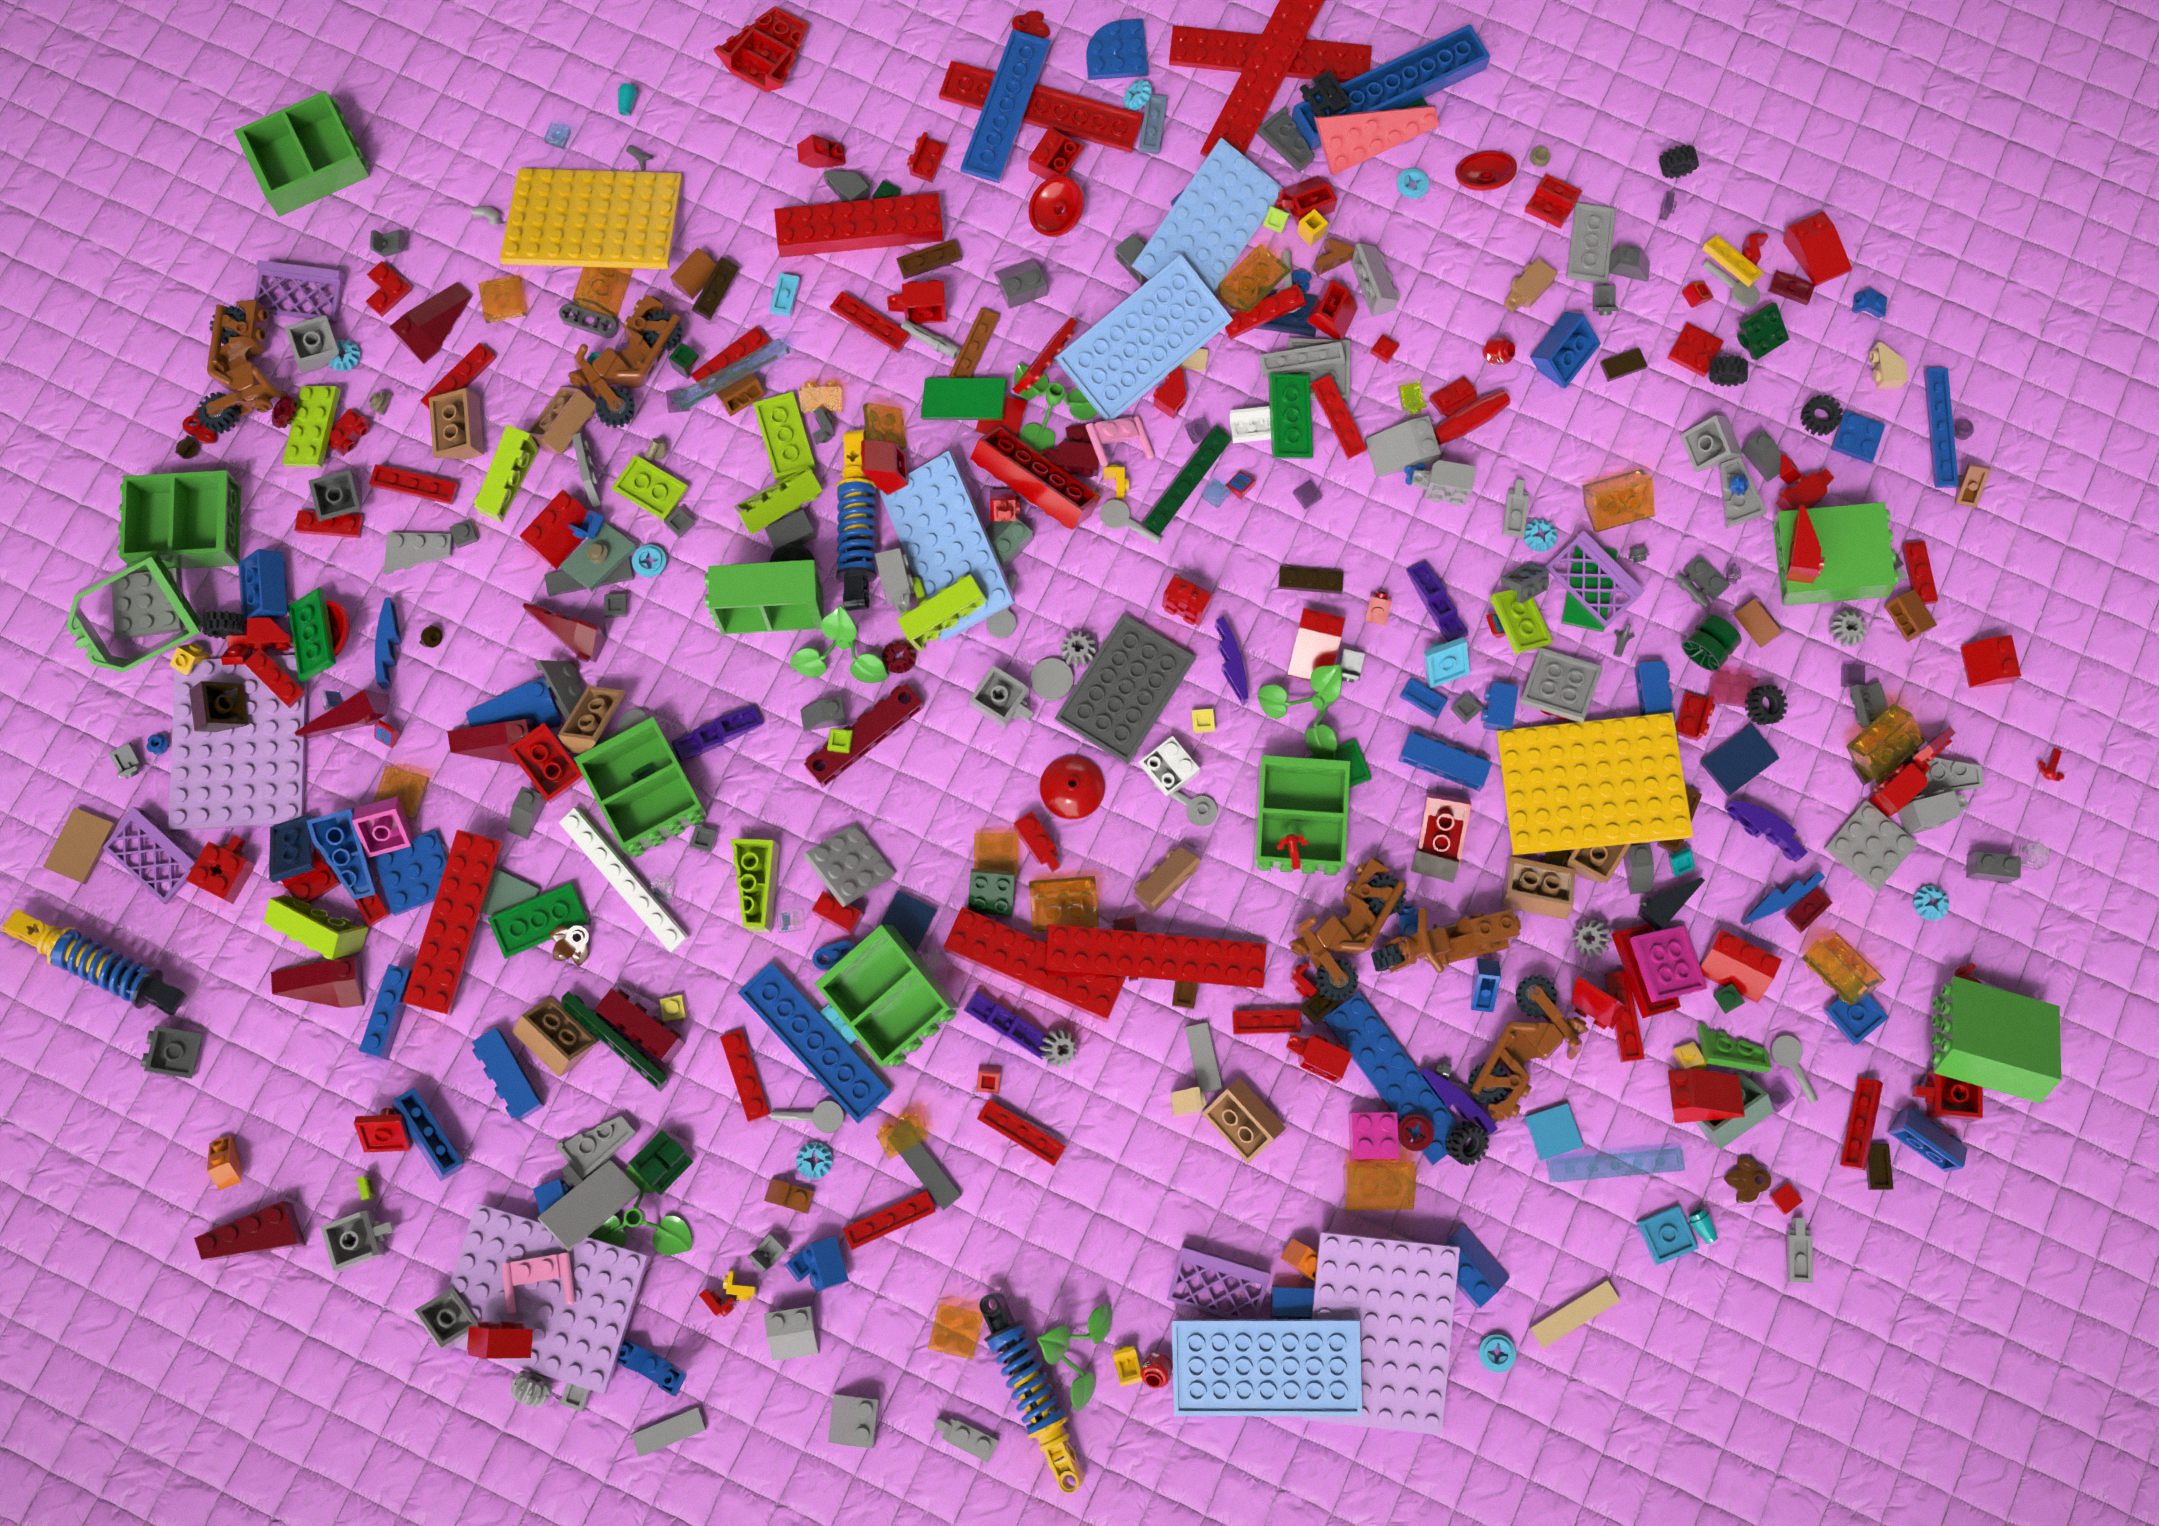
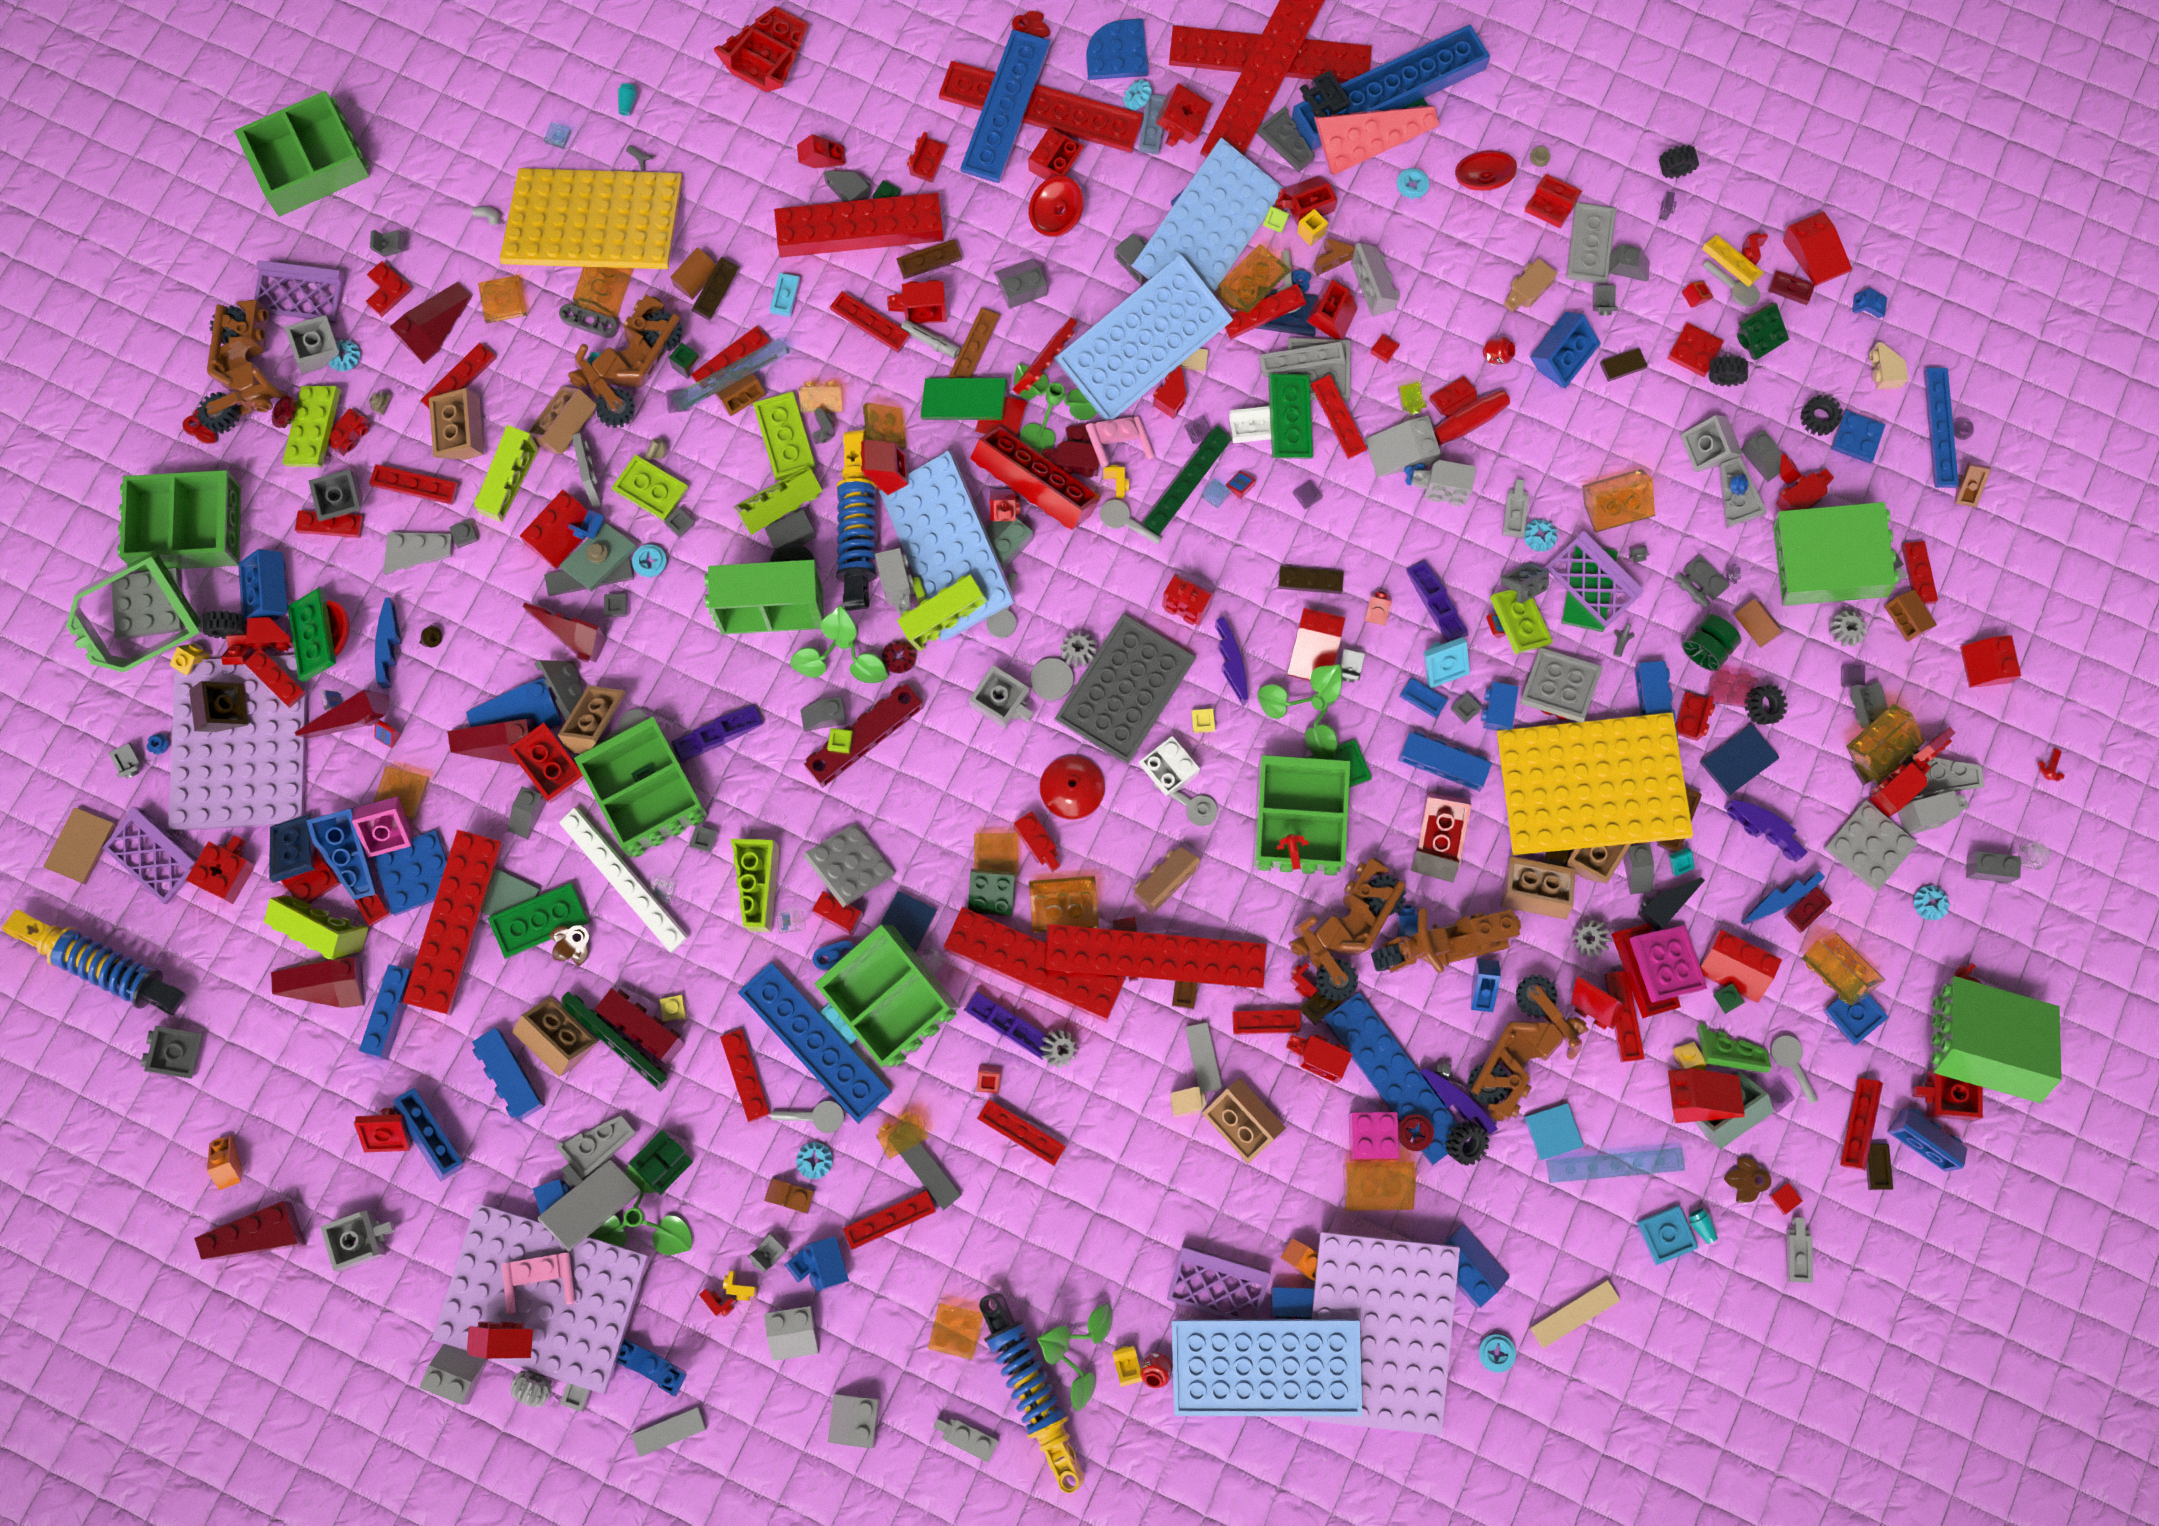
(187, 448): dark brown plate -> none
(366, 1188): lime tile -> none
(446, 1319): light grey slope -> none
(453, 1374): none -> light grey slope
(1182, 114): none -> red hinge
(1805, 551): red slope -> none

